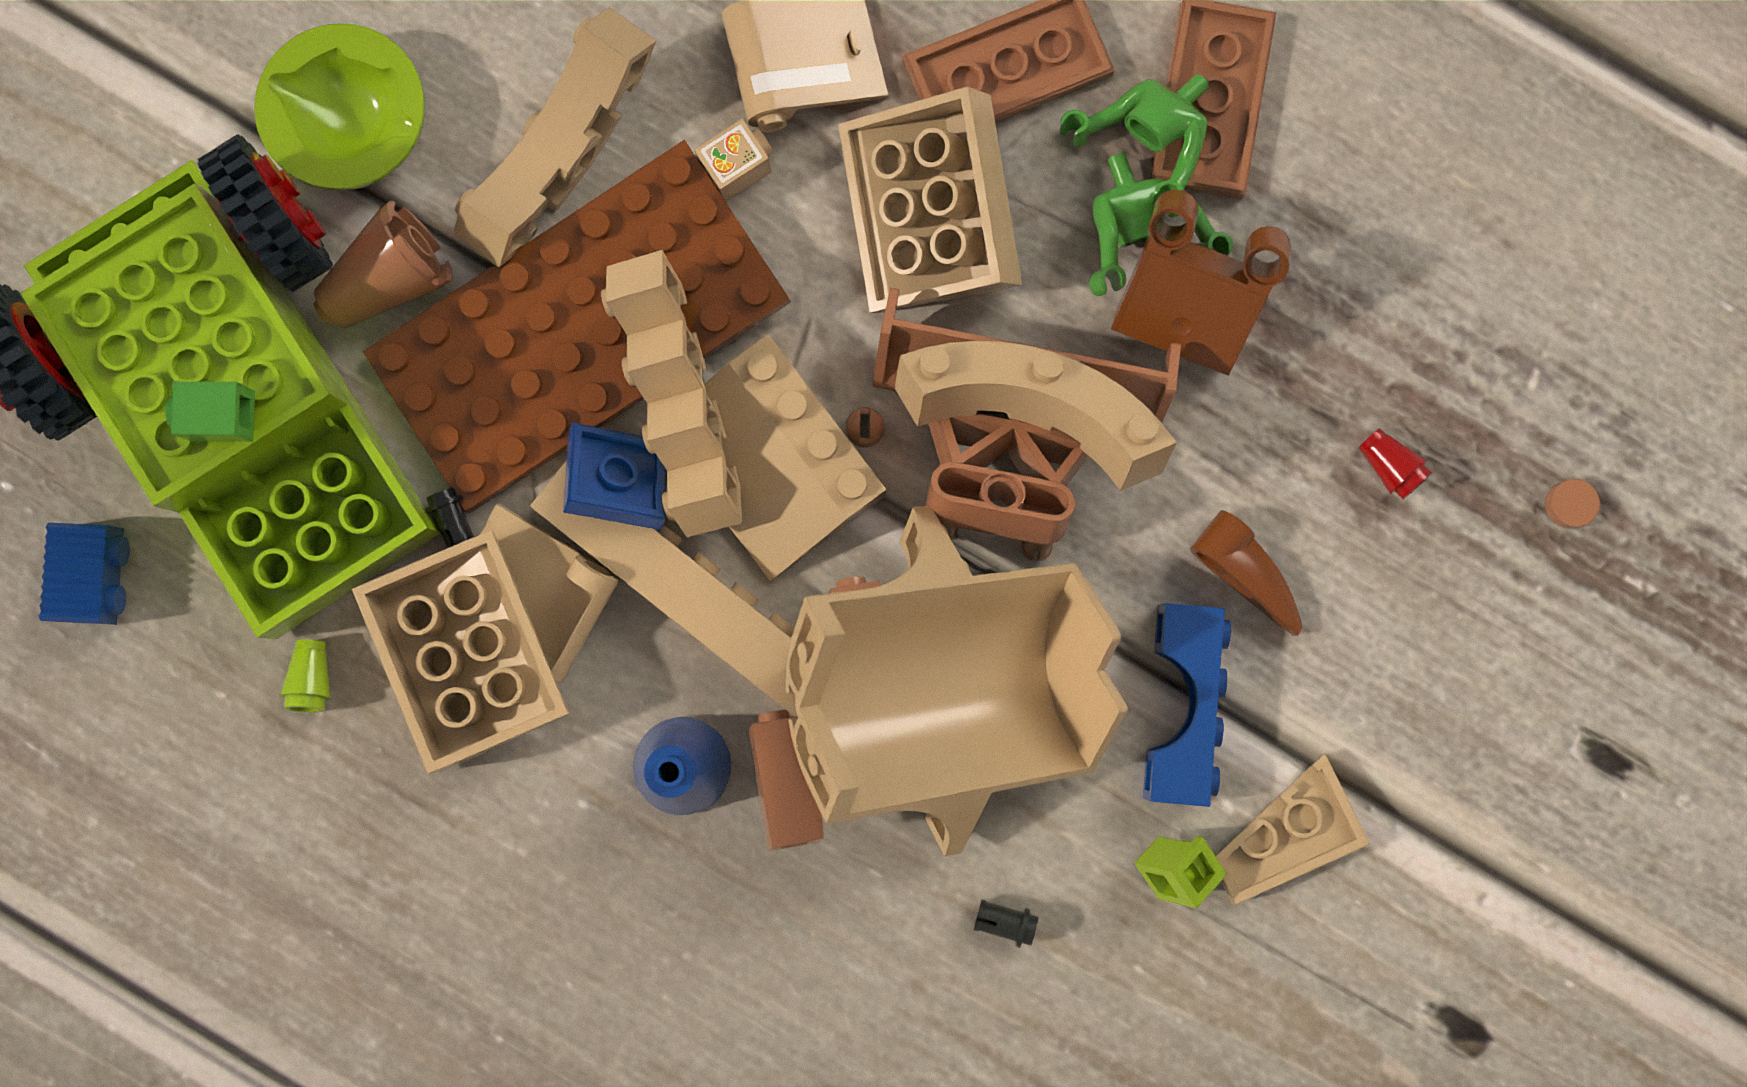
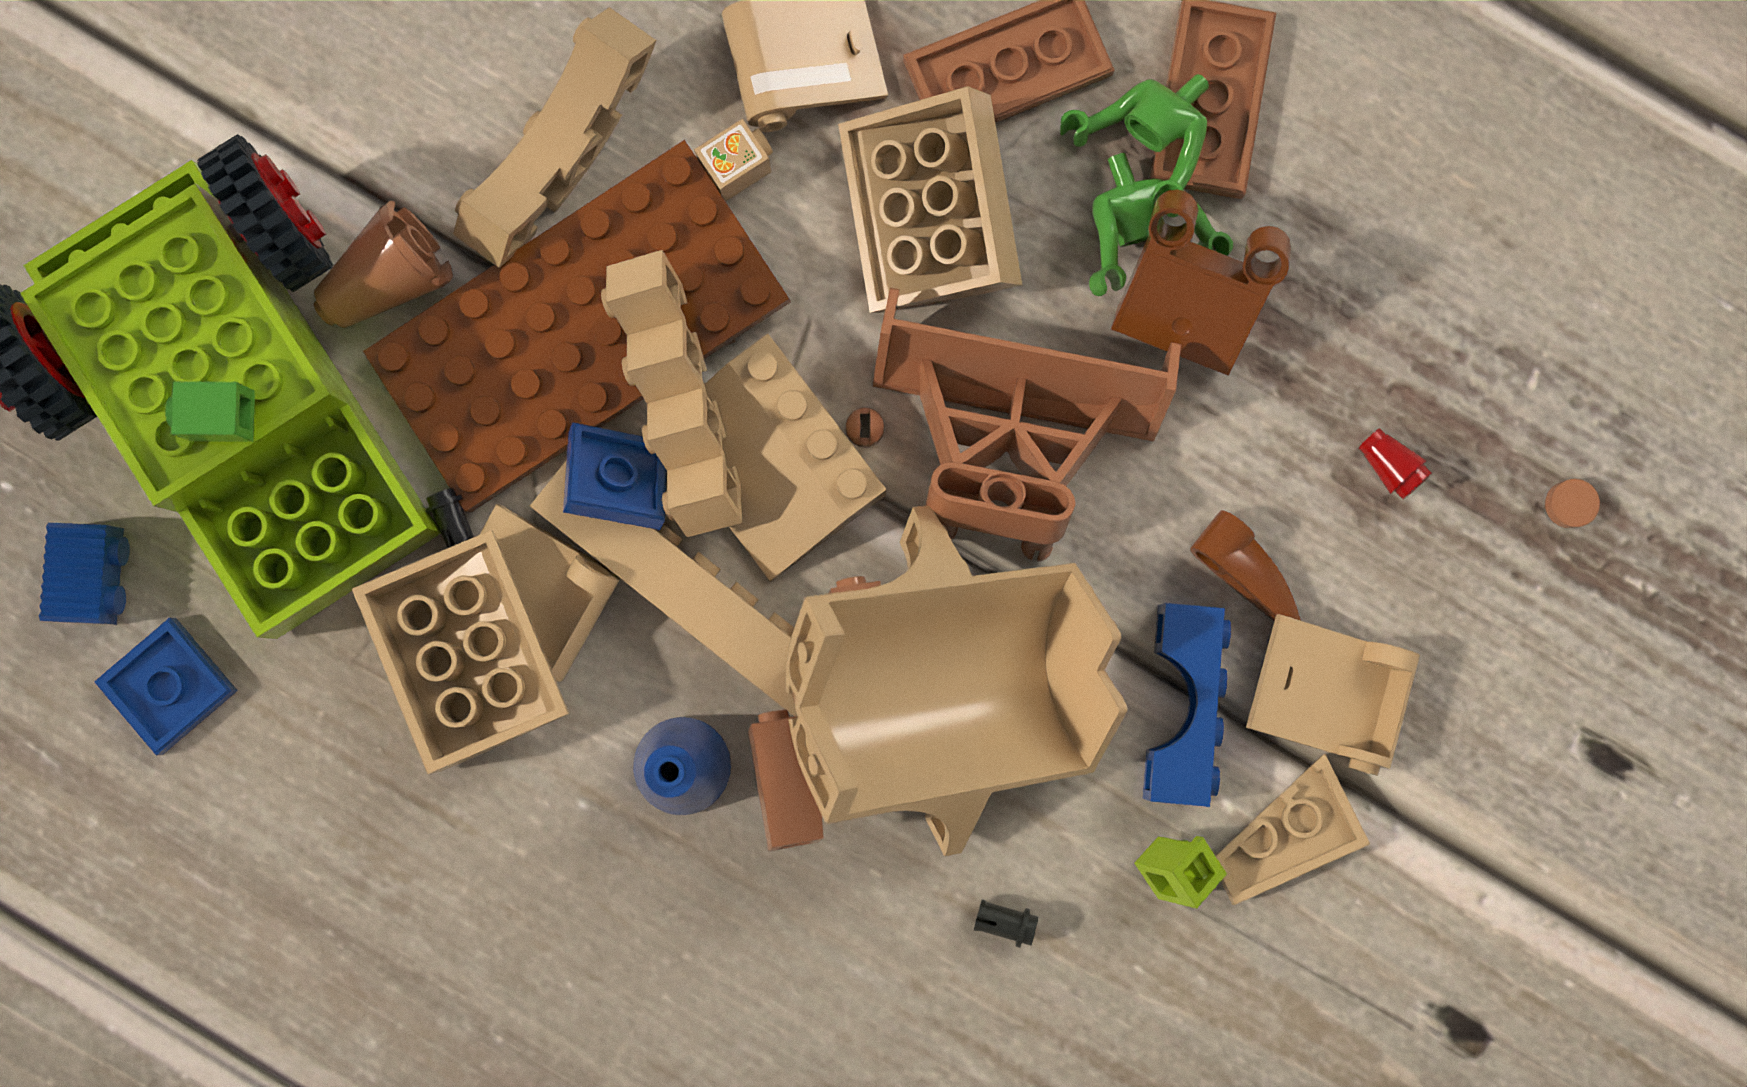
(165, 686): none -> blue tile
(307, 678): lime cone -> none
(339, 106): lime piece -> none
(1041, 391): tan brick -> none
(1337, 694): none -> tan door

